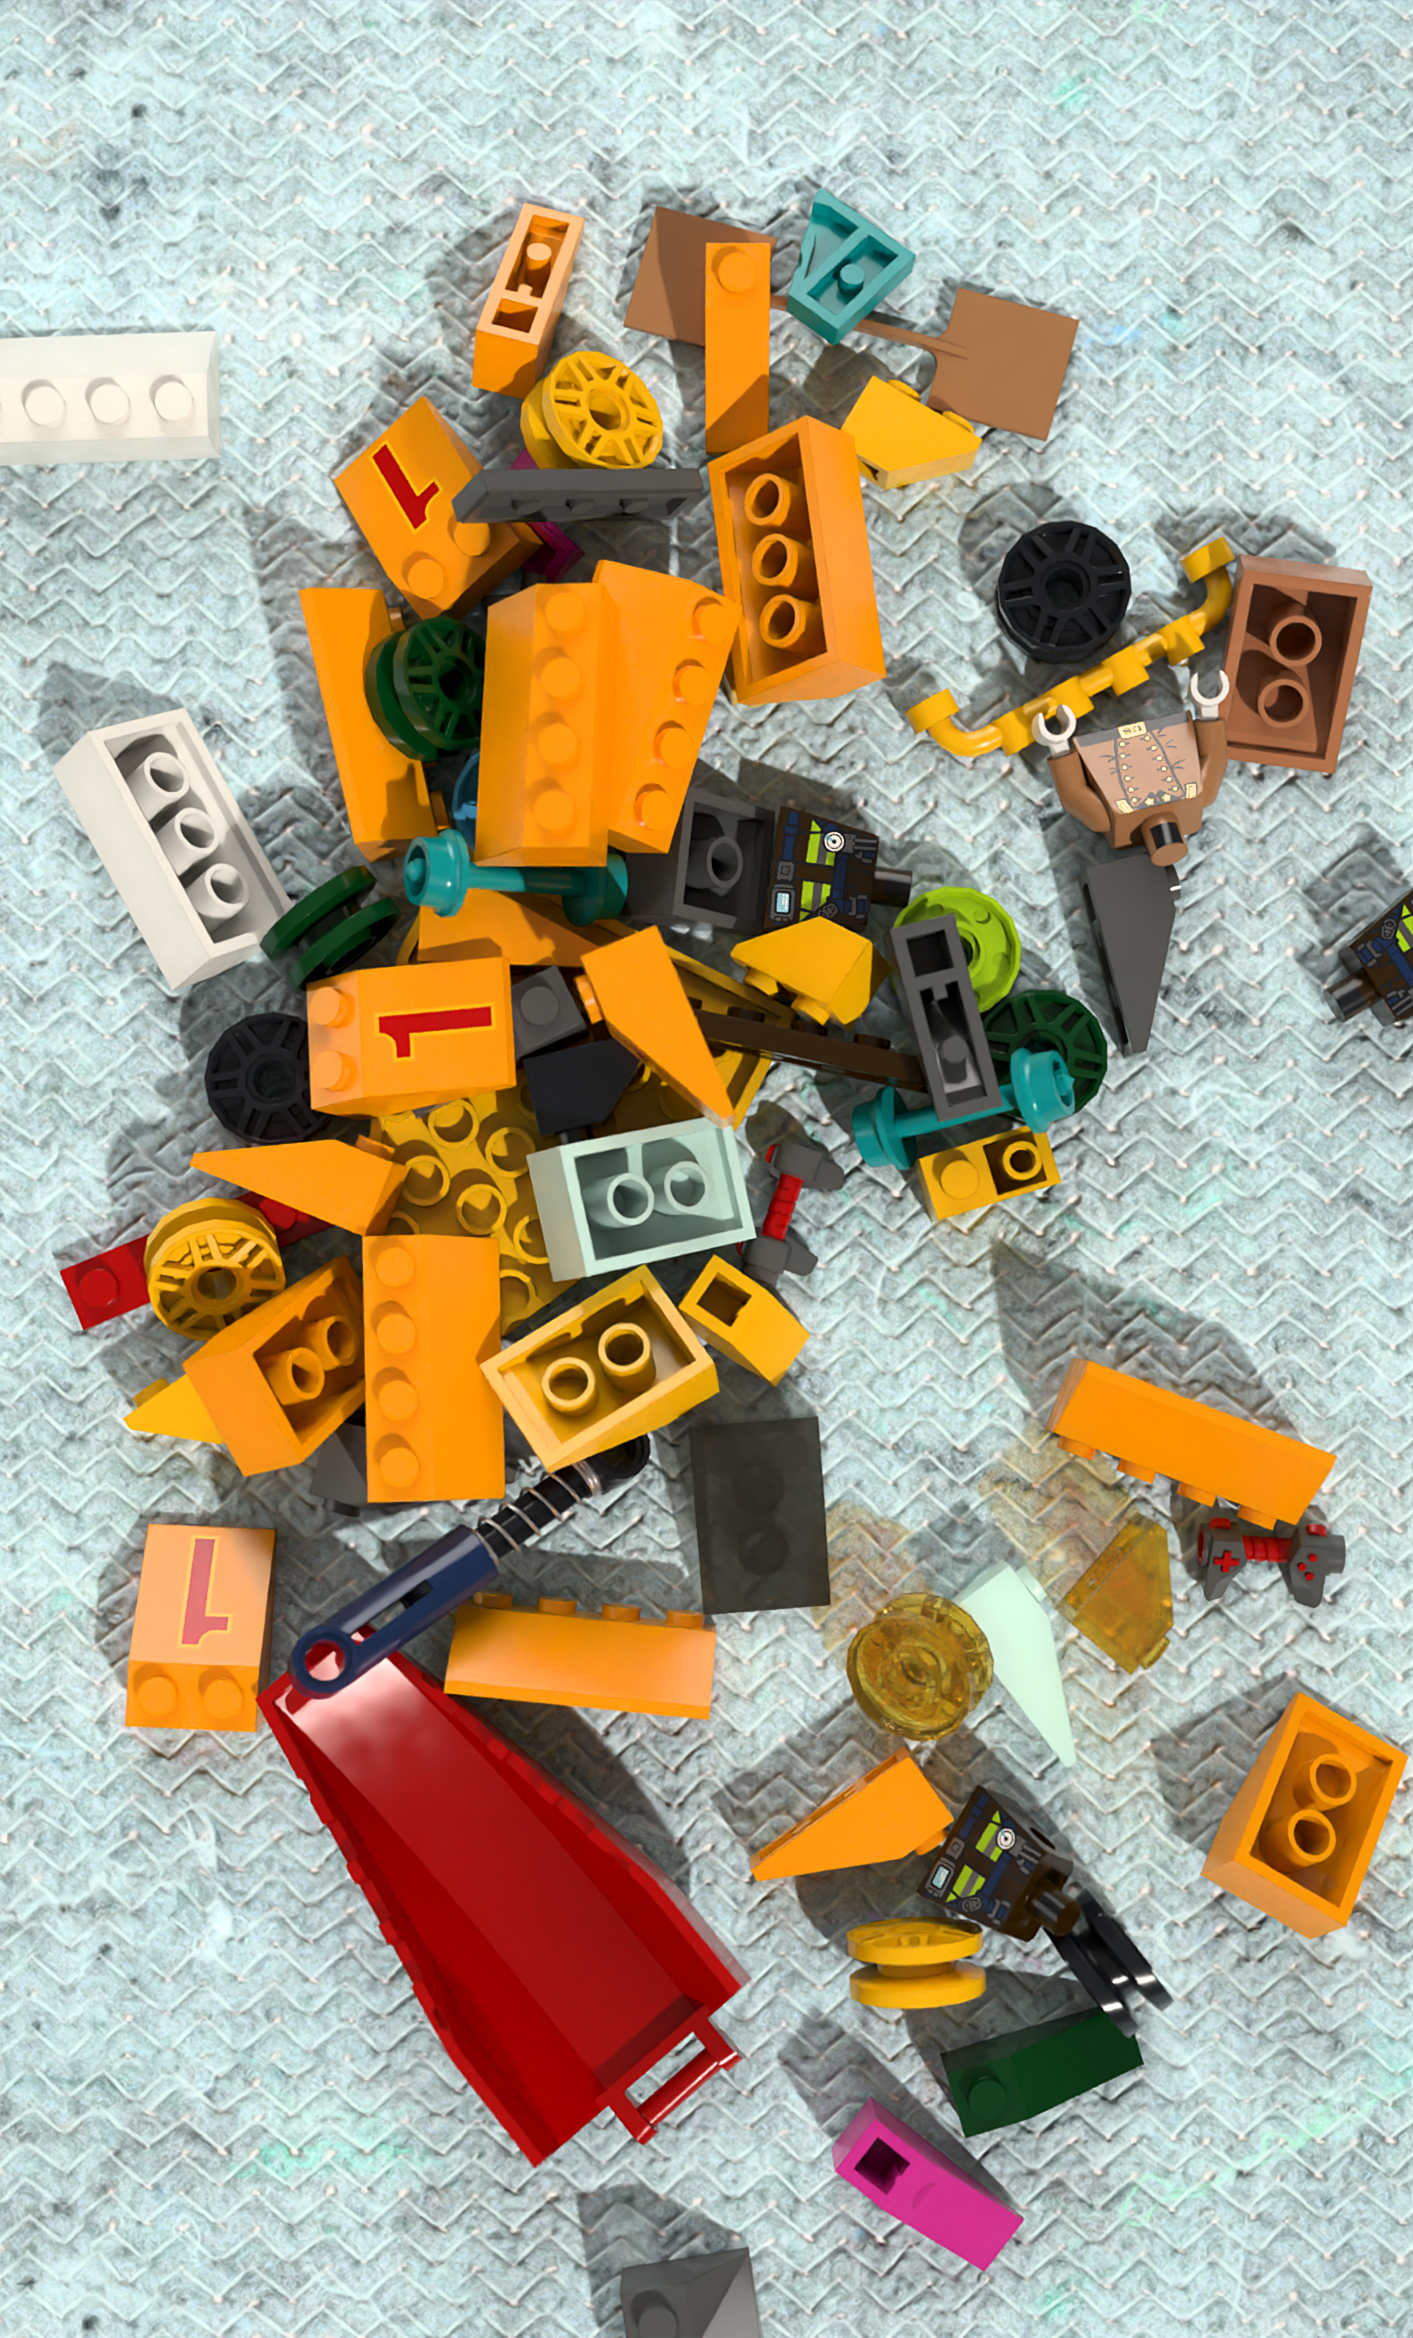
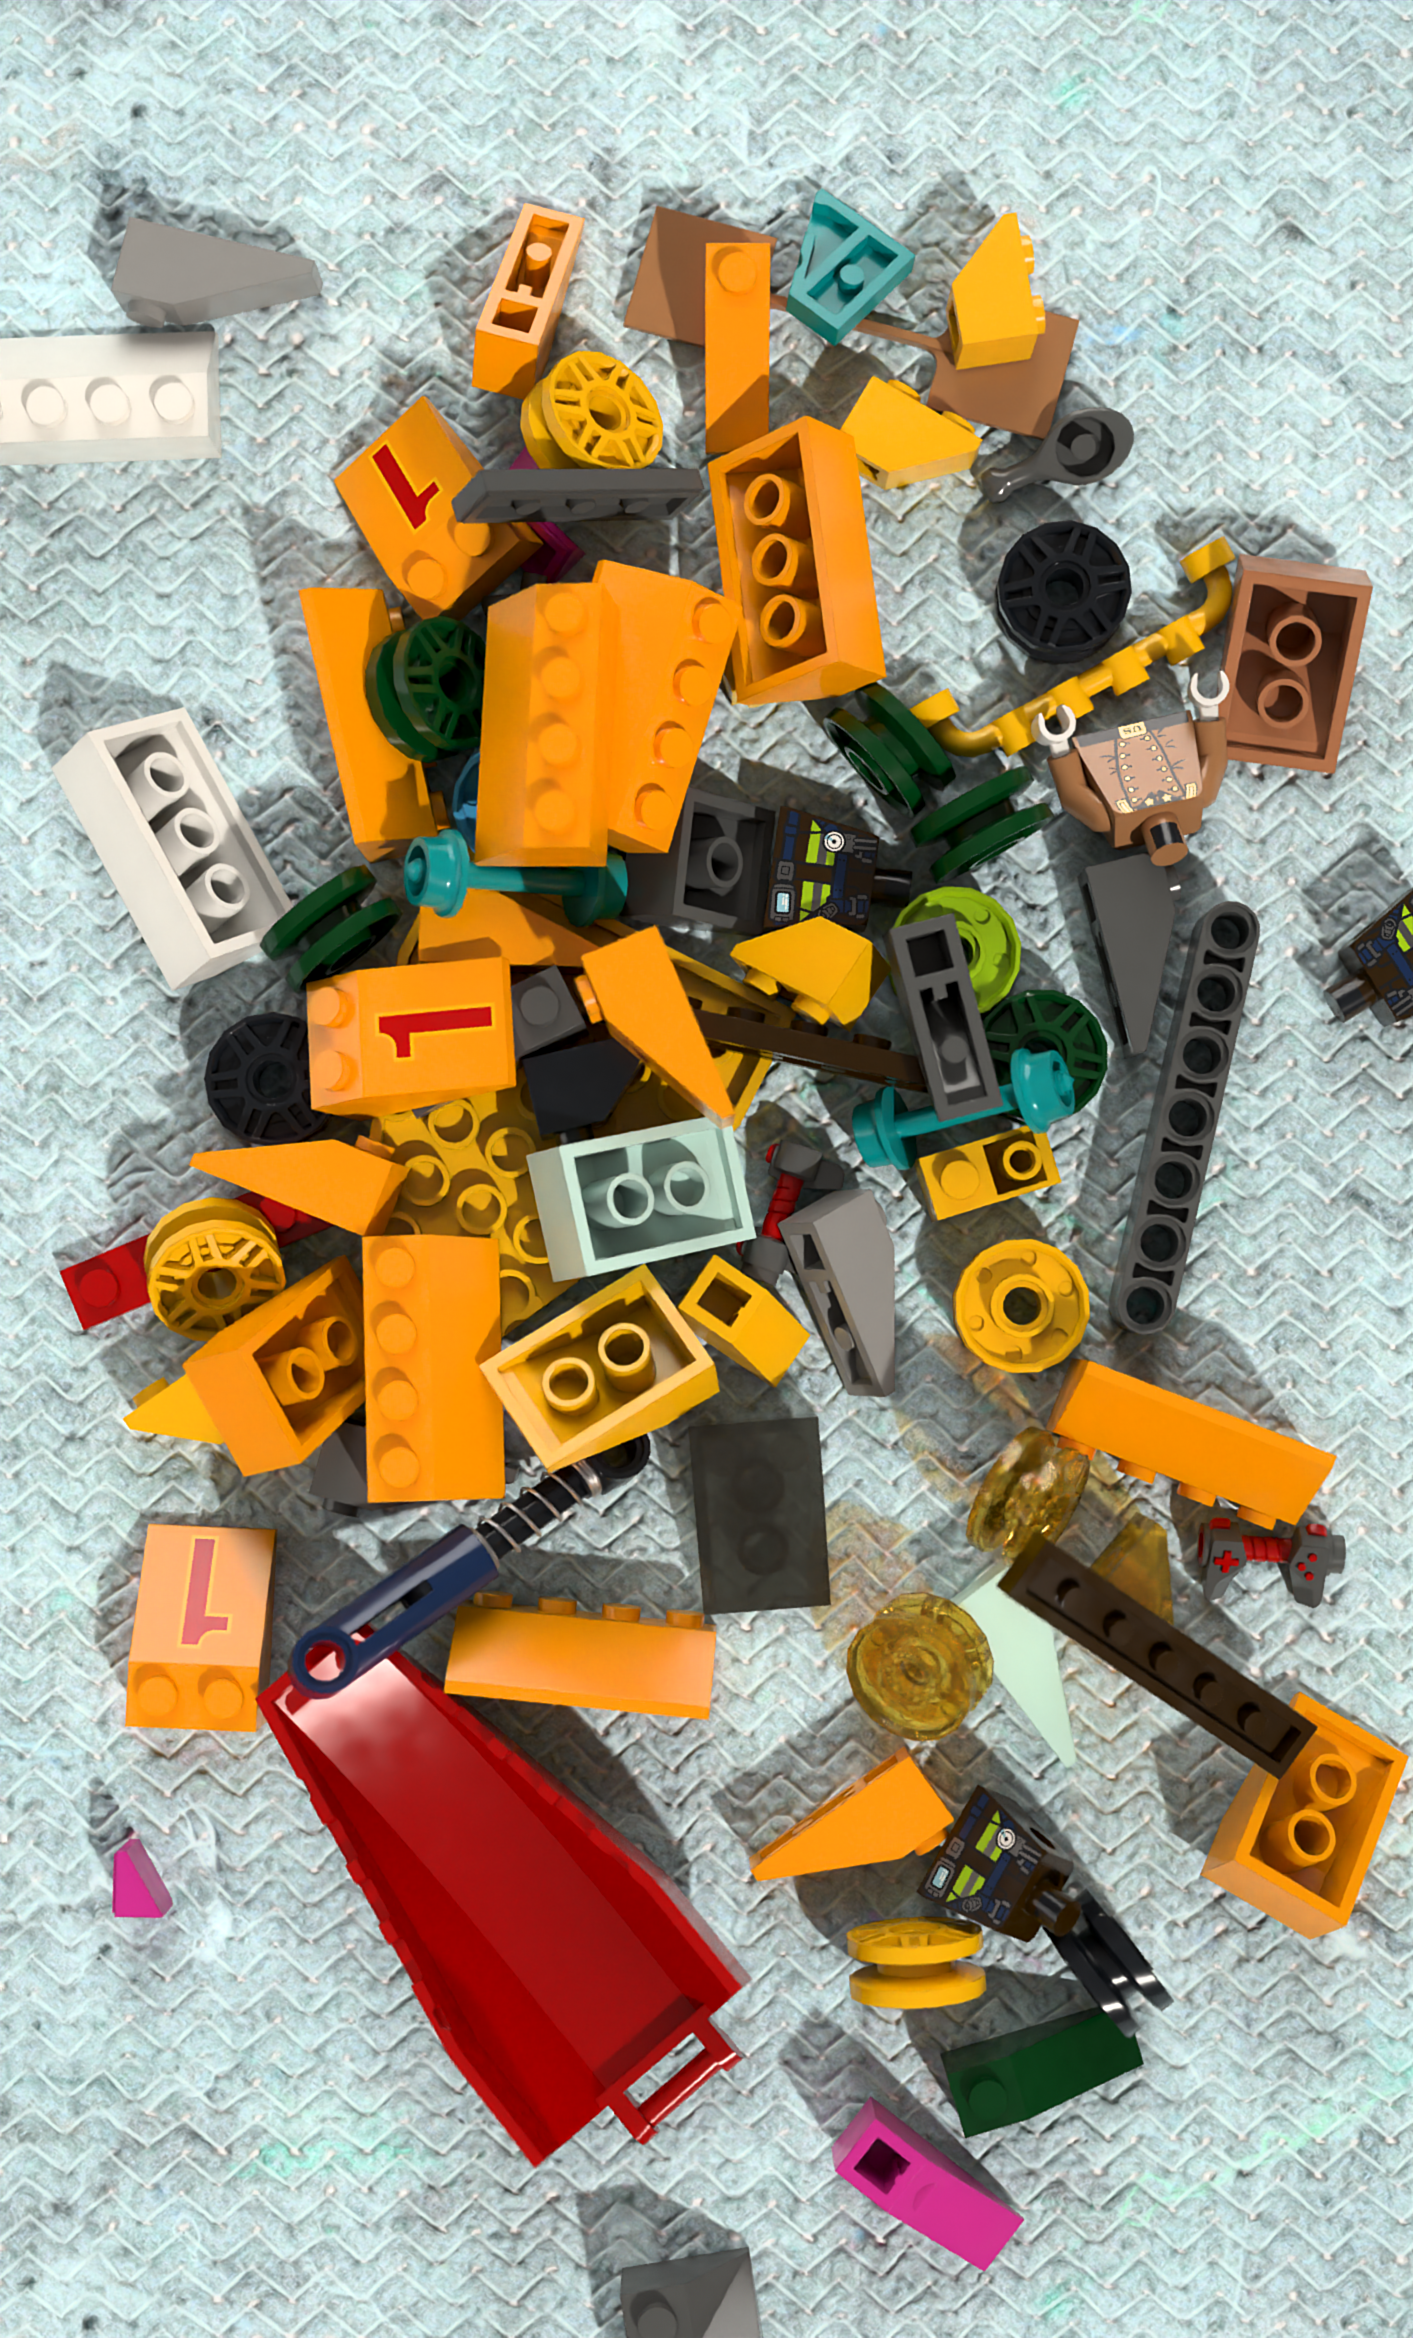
(137, 1884): none -> dark pink slope
(200, 277): none -> light grey slope
(850, 1281): none -> light grey slope
(890, 749): none -> dark green wheel
(981, 824): none -> dark green wheel
(991, 301): none -> yellow slope
(1026, 1494): none -> clear yellow wheel
(1060, 1306): none -> yellow wheel
(1074, 452): none -> dark grey piece
(1155, 1655): none -> dark brown plate
(1205, 1095): none -> dark grey beam

